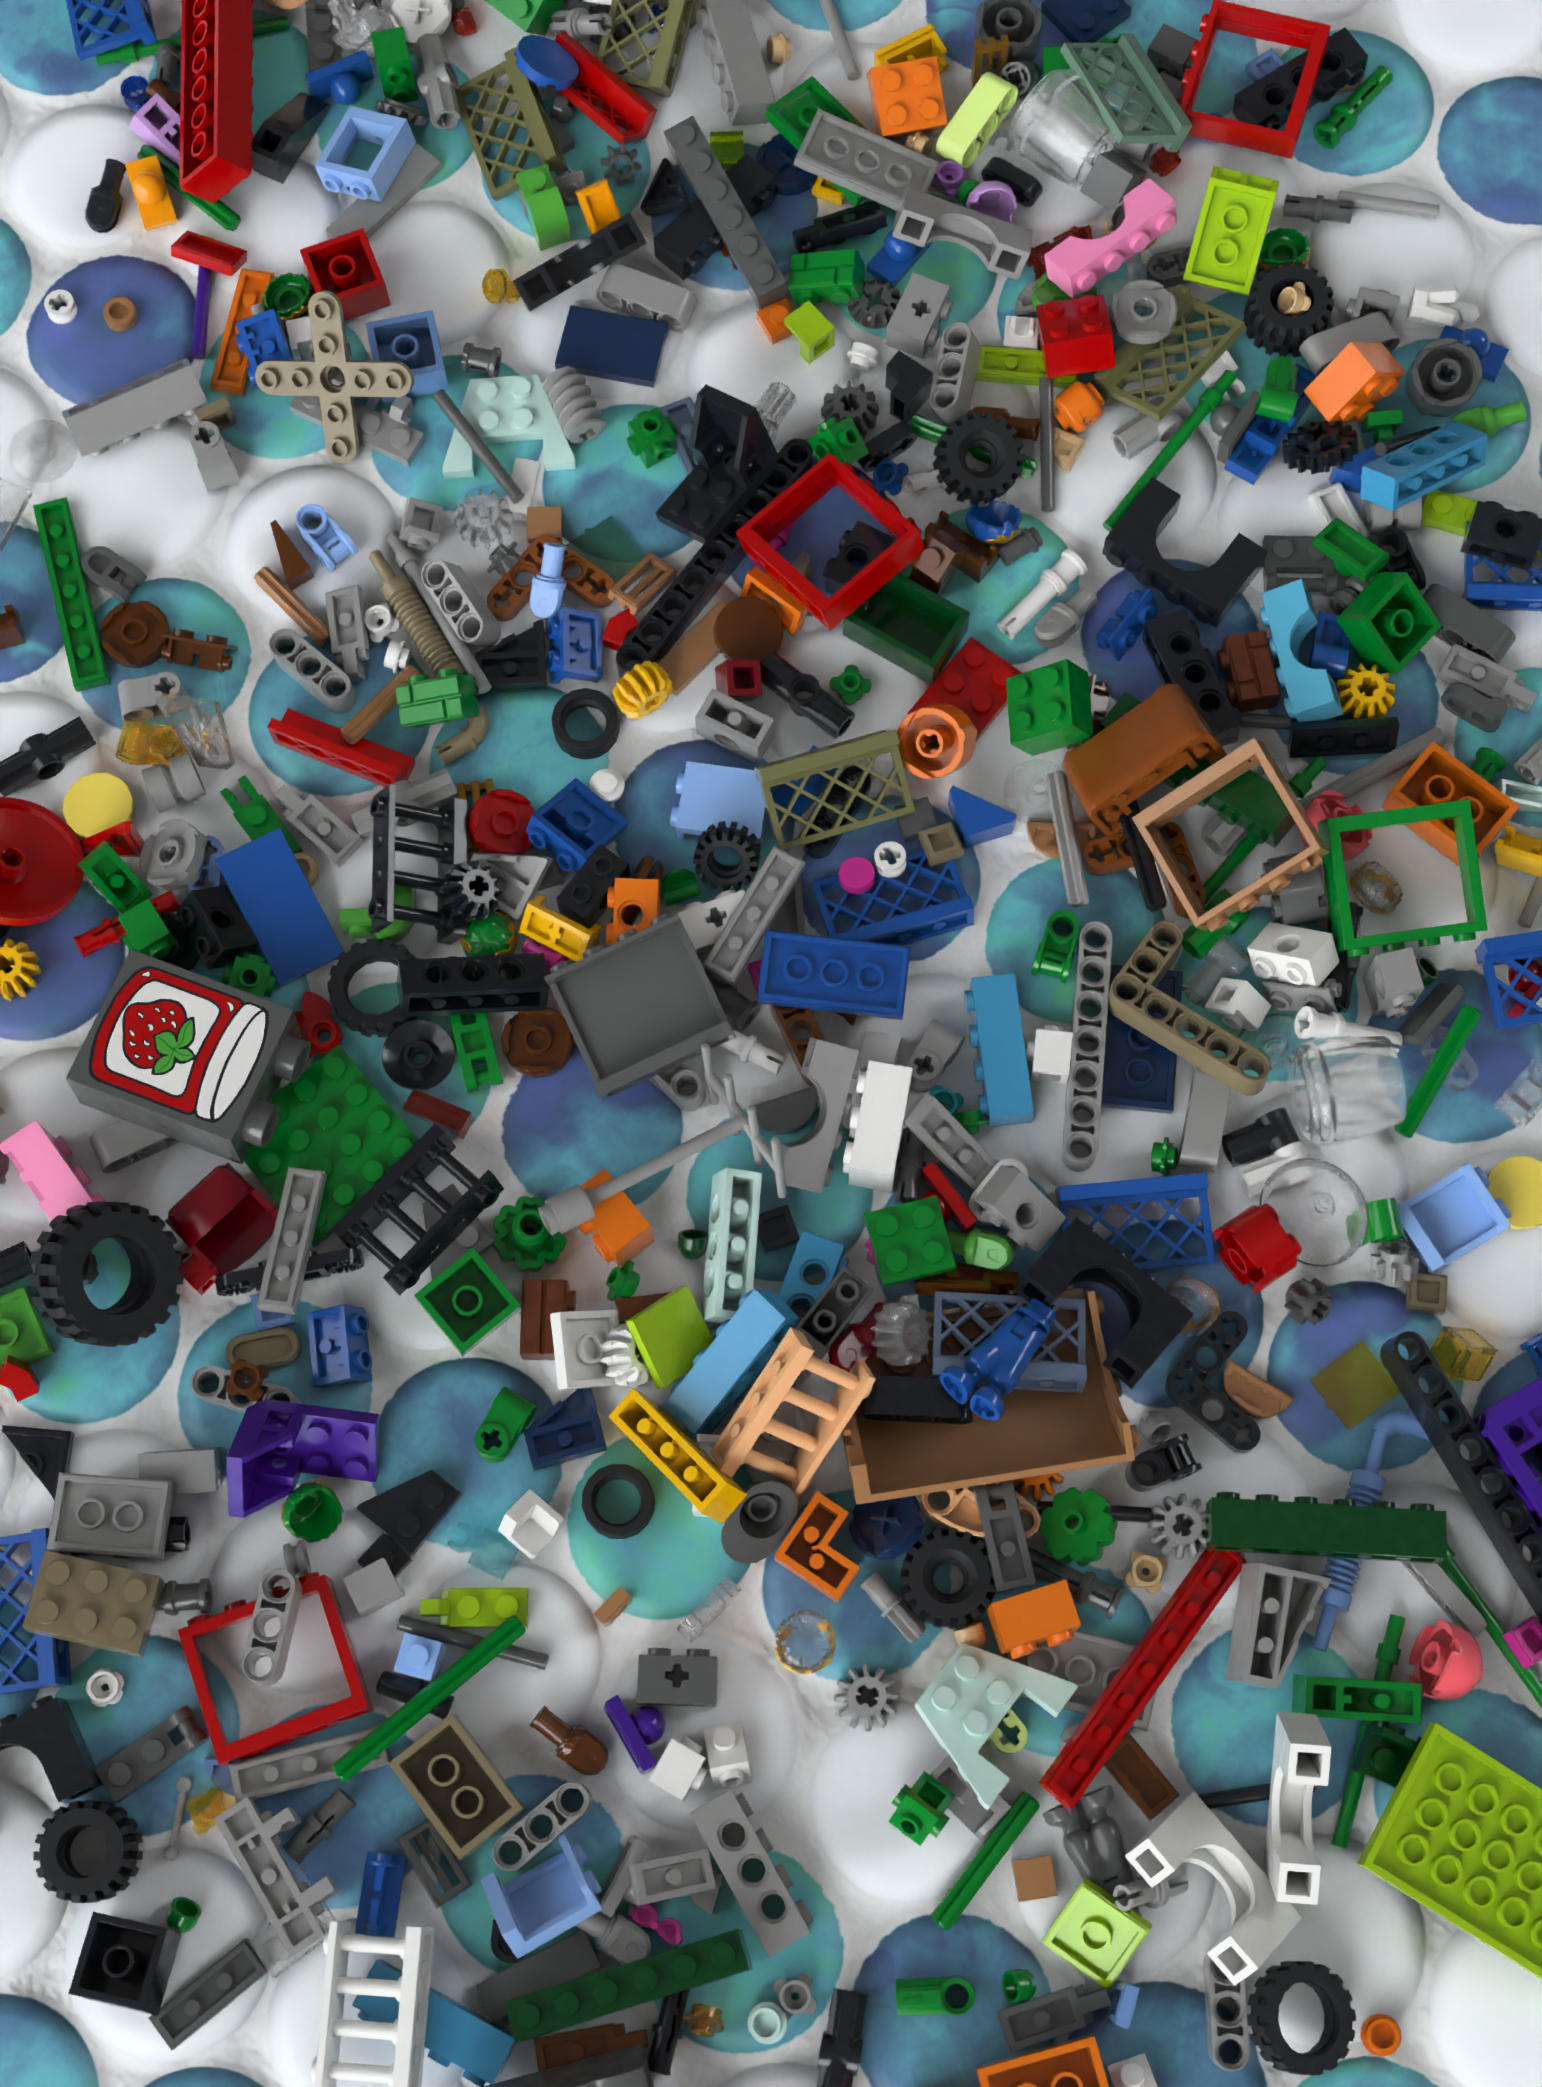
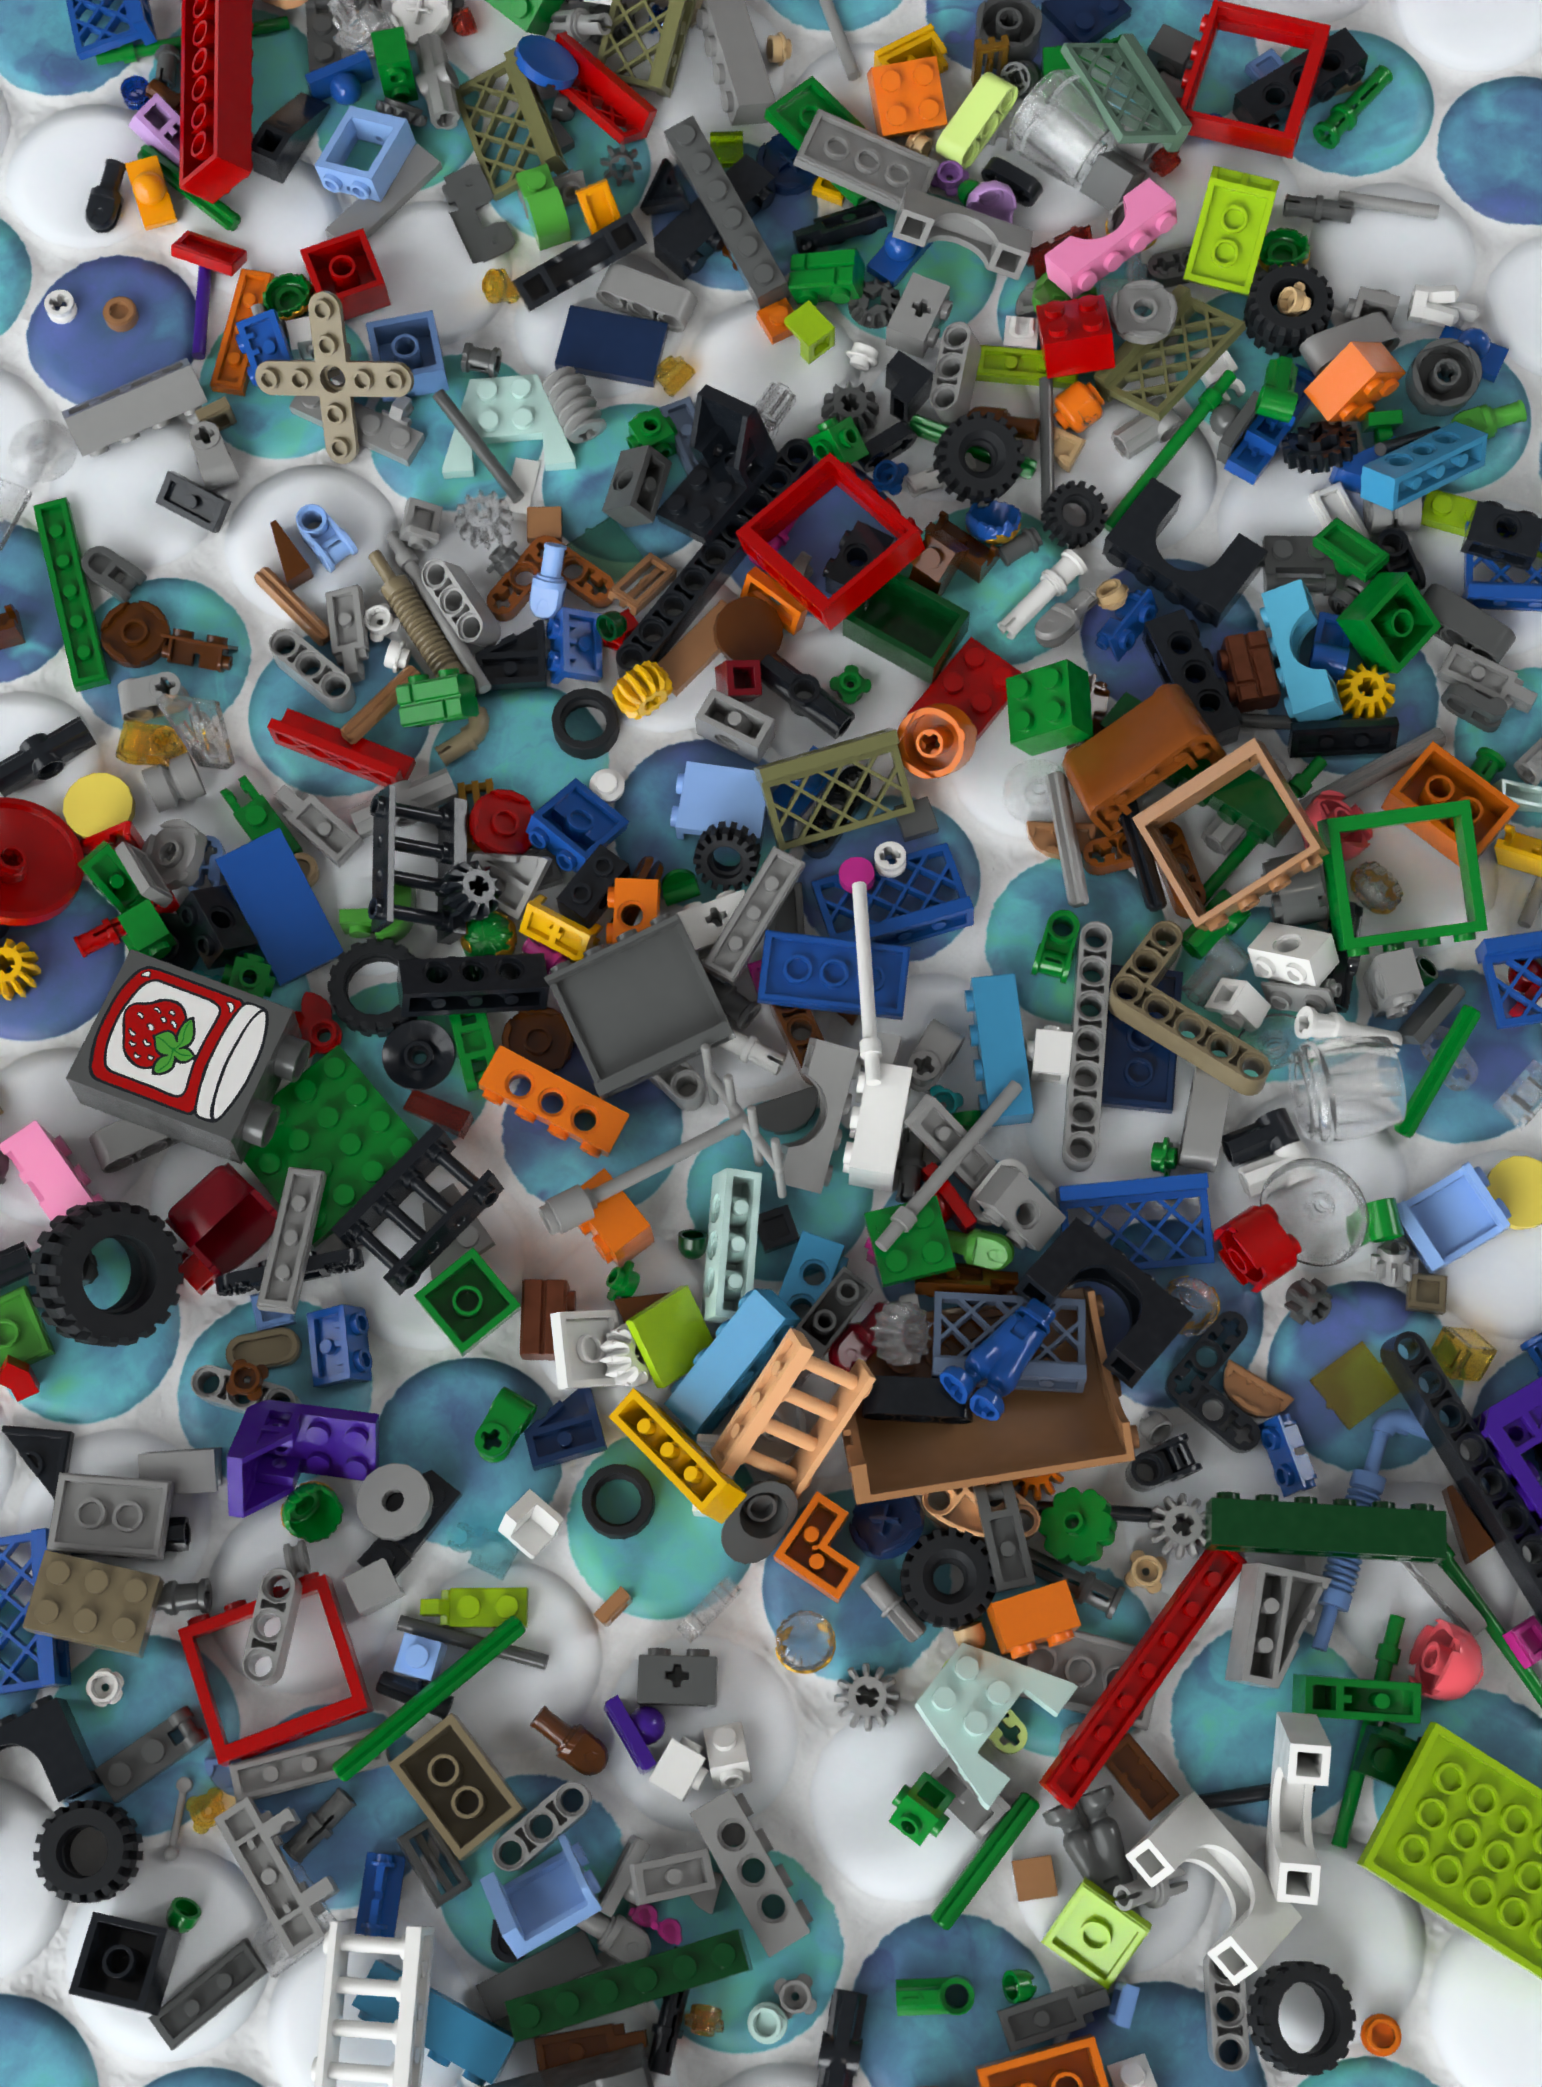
(144, 874): none -> light grey tile
(193, 501): none -> black plate
(374, 1495): none -> light grey tile
(471, 191): none -> dark grey piece
(508, 1066): none -> orange brick
(525, 1250): green plant -> none
(608, 621): none -> dark green hinge
(637, 486): none -> dark grey brick
(674, 374): none -> clear yellow plate
(870, 1044): none -> white bar
(905, 1217): none -> light grey bar
(941, 843): dark tan tile -> none
(978, 819): blue slope -> none
(1087, 501): none -> black tyre
(1112, 594): none -> tan plate
(1280, 1438): none -> blue hinge
(1469, 1532): none -> reddish brown piece

